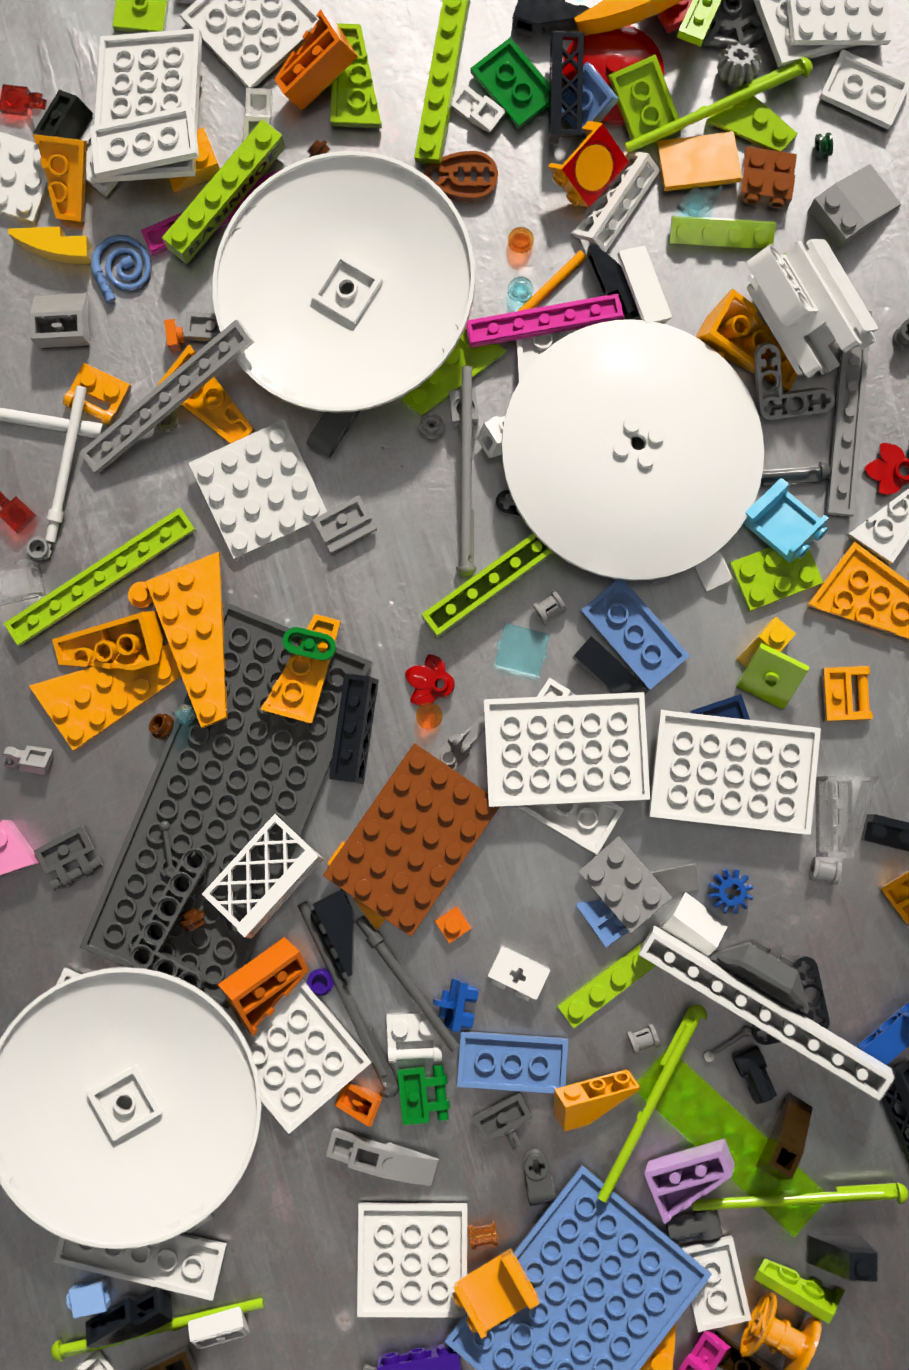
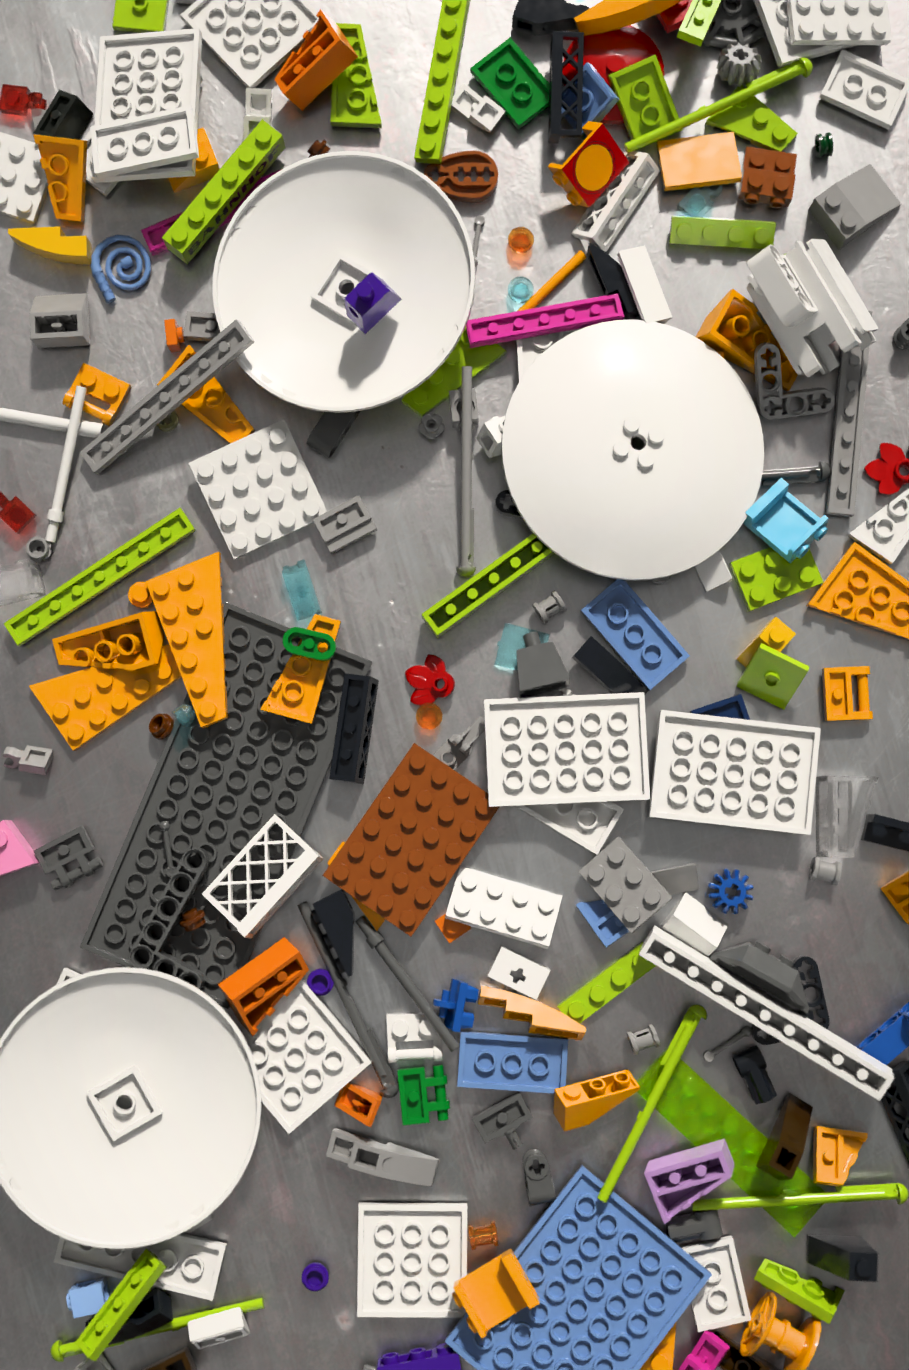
(120, 1305): none -> lime plate
(301, 590): none -> clear light blue hinge
(315, 1276): none -> dark purple plate
(370, 302): none -> dark purple torso
(479, 222): none -> light grey hinge
(503, 907): none -> white plate
(539, 667): none -> dark grey torso
(541, 1018): none -> light orange slope
(834, 1154): none -> light orange wing

